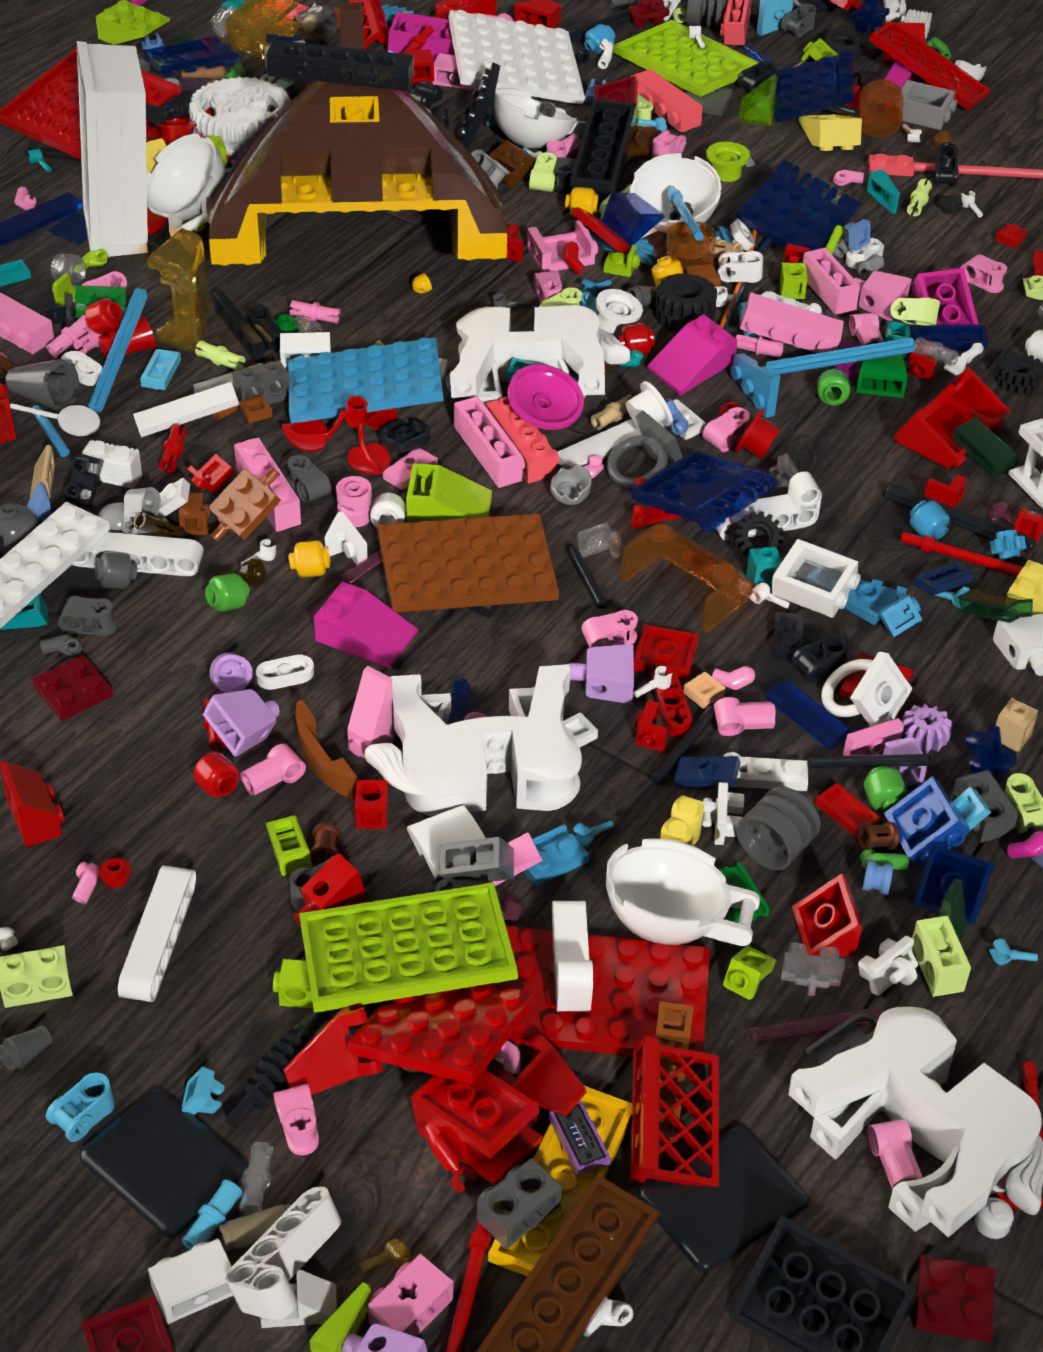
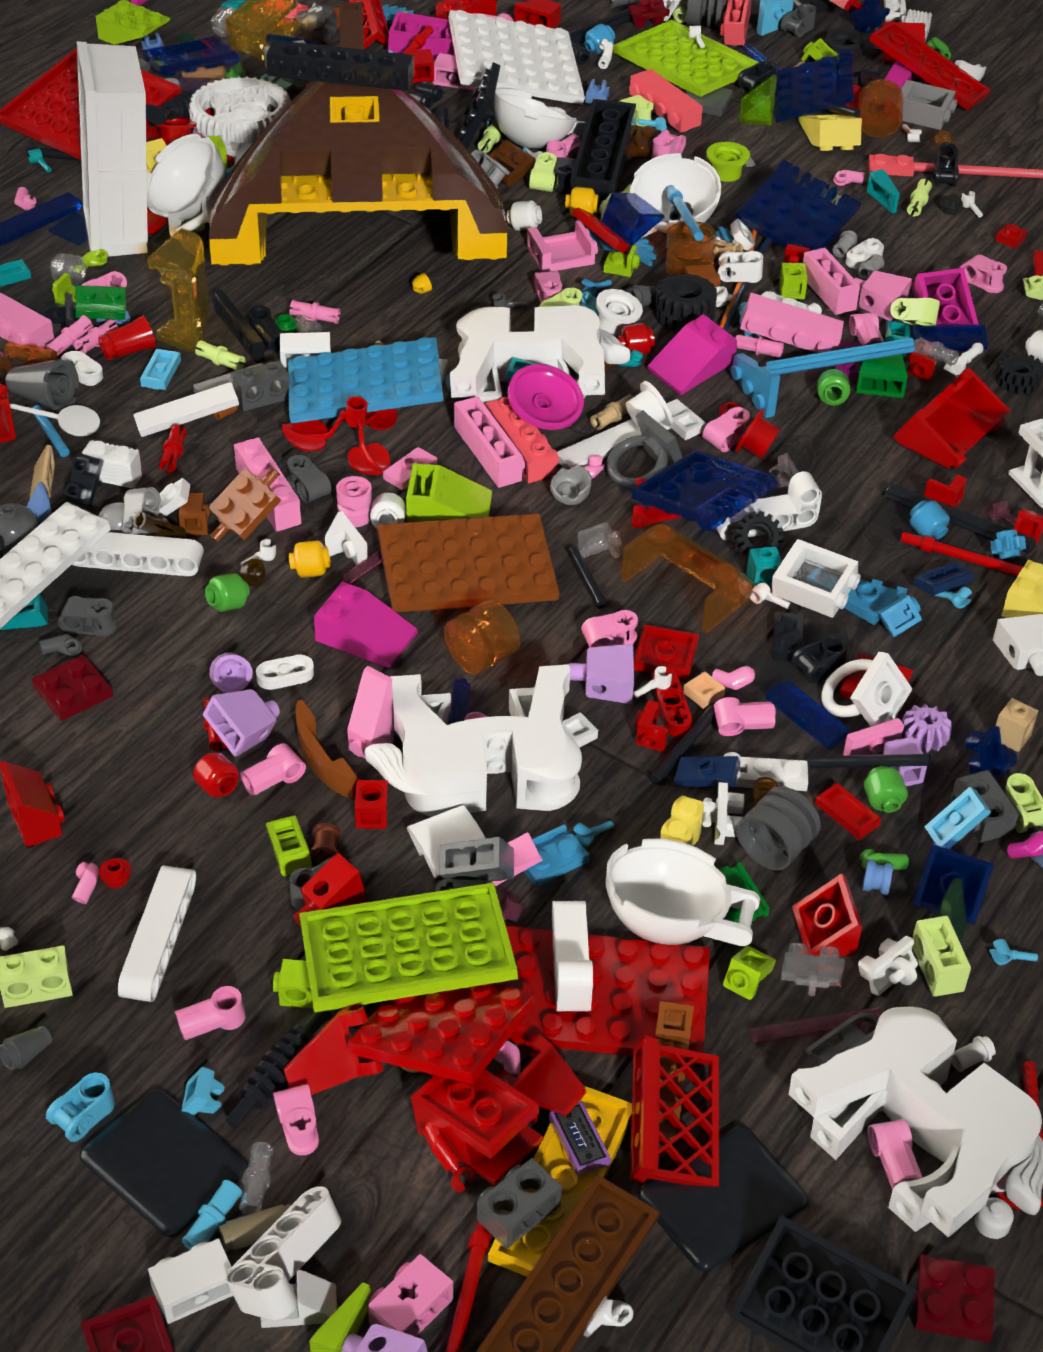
(29, 353): none -> clear orange pin
(103, 316): red head -> none
(115, 570): dark grey head -> none
(118, 350): dark azure axle -> none
(212, 474): red bracket -> none
(212, 1013): none -> bright pink piece
(233, 159): plate -> none
(255, 409): dark orange plate -> none
(394, 1251): clear yellow hand -> none
(404, 436): black tile -> none
(482, 636): none -> clear orange wheel
(490, 137): none -> yellowish green pin
(514, 245): red bracket -> none
(524, 215): none -> white head
(547, 109): clear smoke arm -> none
(570, 256): red arm -> none
(621, 91): dark red plate -> none
(665, 268): yellow head -> none
(679, 423): medium blue arm -> none
(761, 787): none -> clear orange hose
(834, 239): lime piece -> none
(858, 234): medium blue tile -> none
(889, 842): copper bush -> none
(925, 819): blue plate -> none
(979, 1050): none -> white pin
(985, 447): clear green piece -> none
(995, 605): clear green piece -> none

